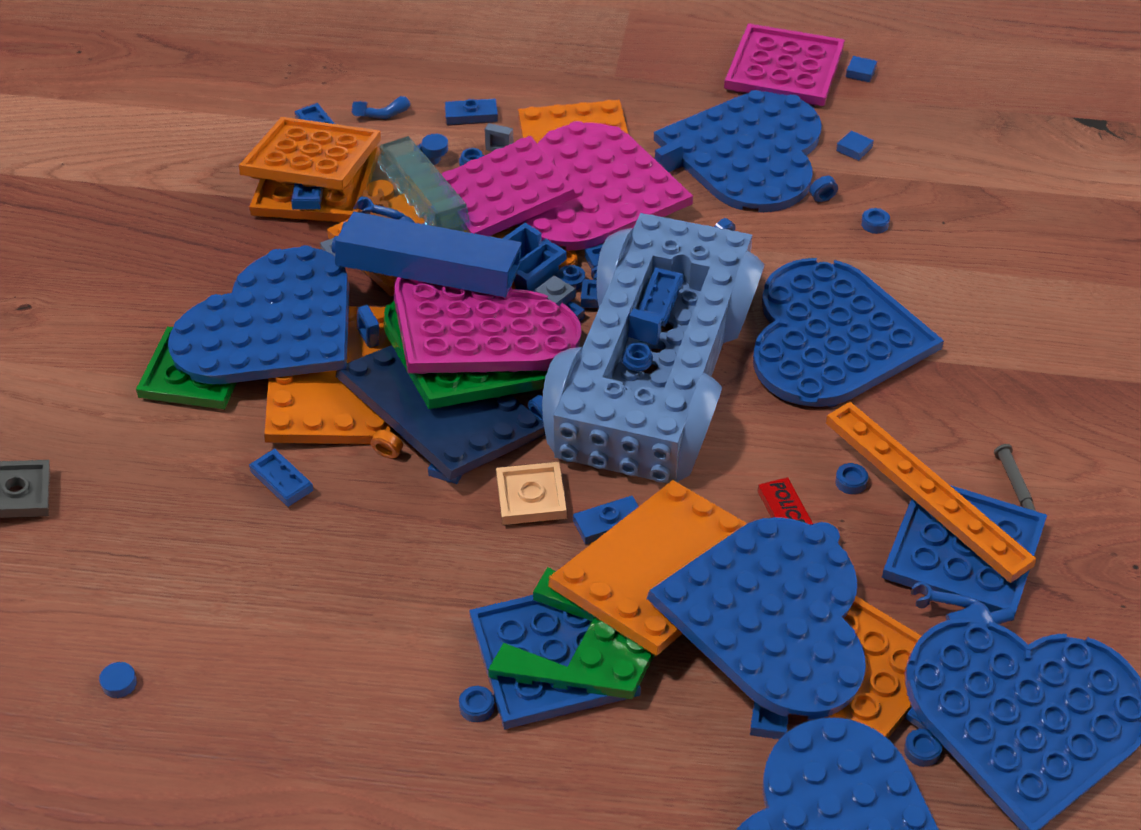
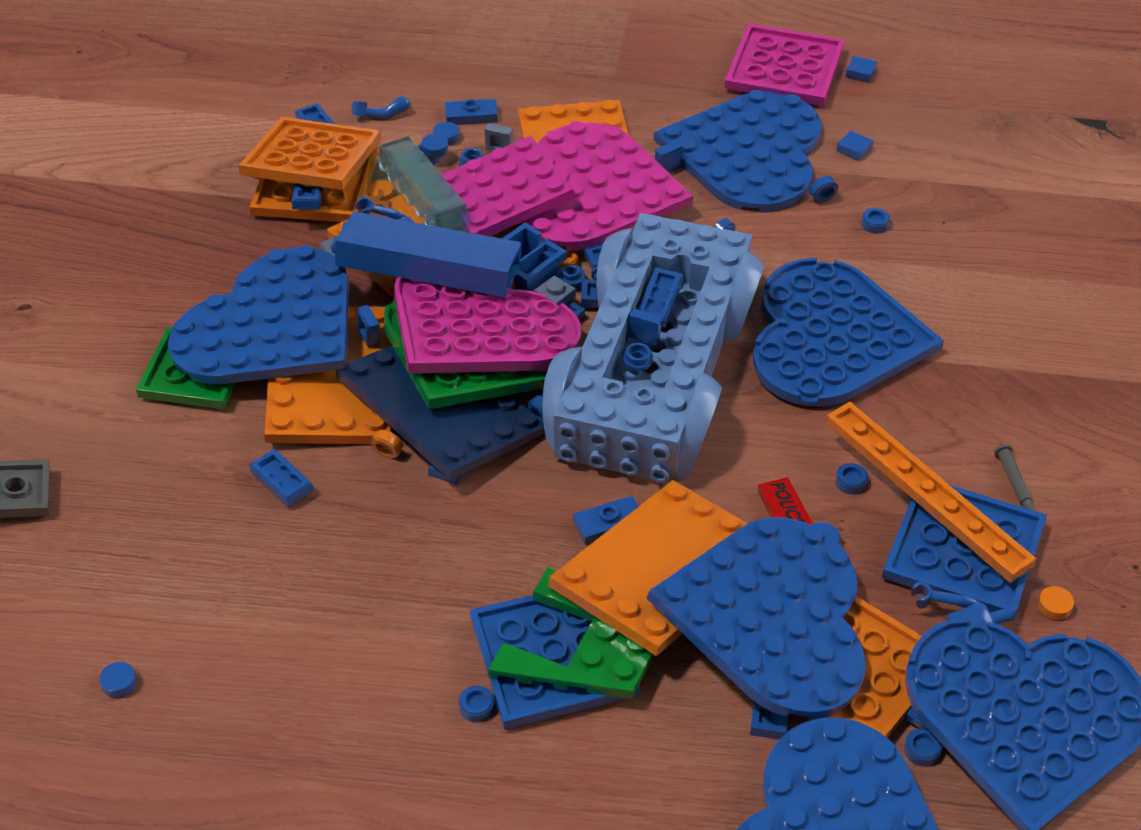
(449, 130): none -> blue tile
(531, 493): light nougat plate -> none
(1055, 603): none -> orange tile

